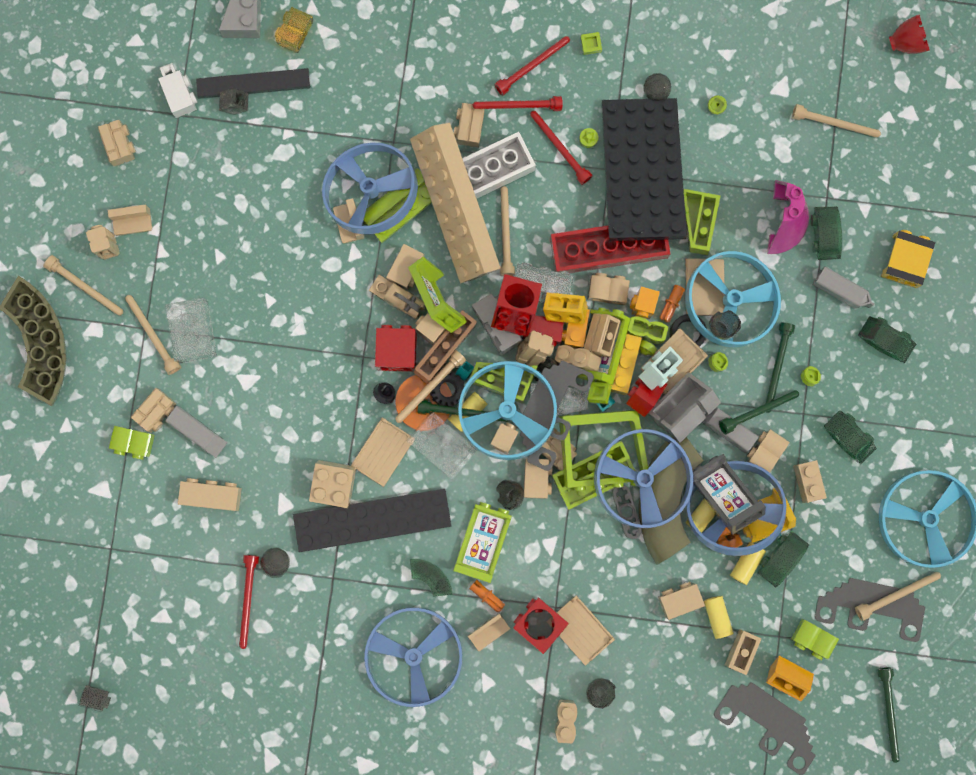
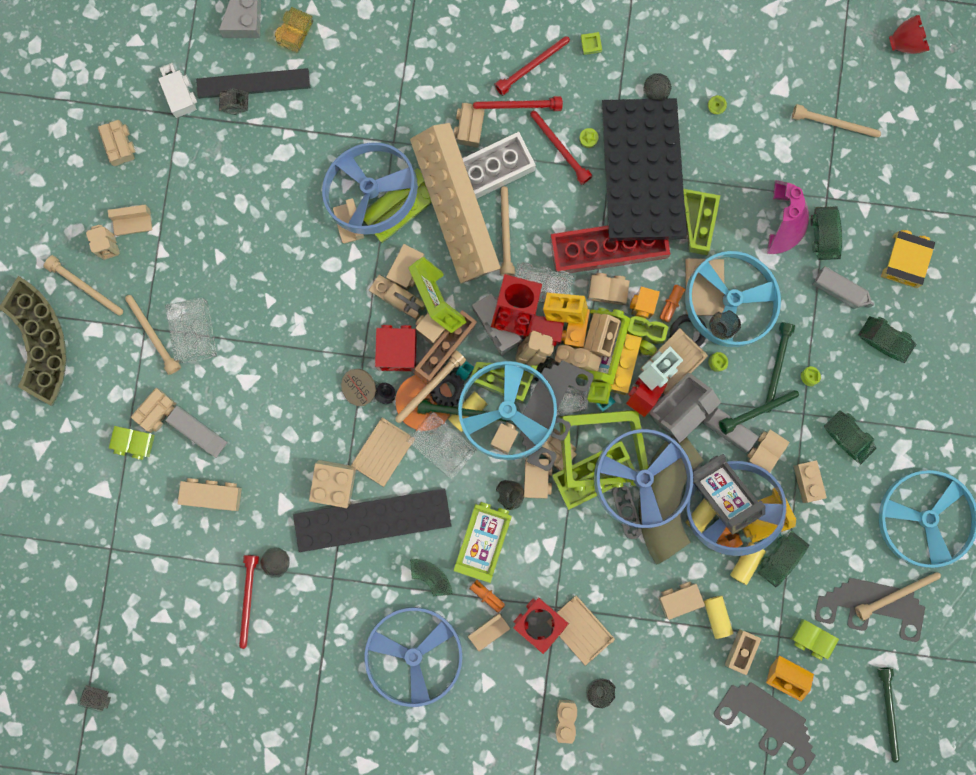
(358, 387): none -> dark tan piece

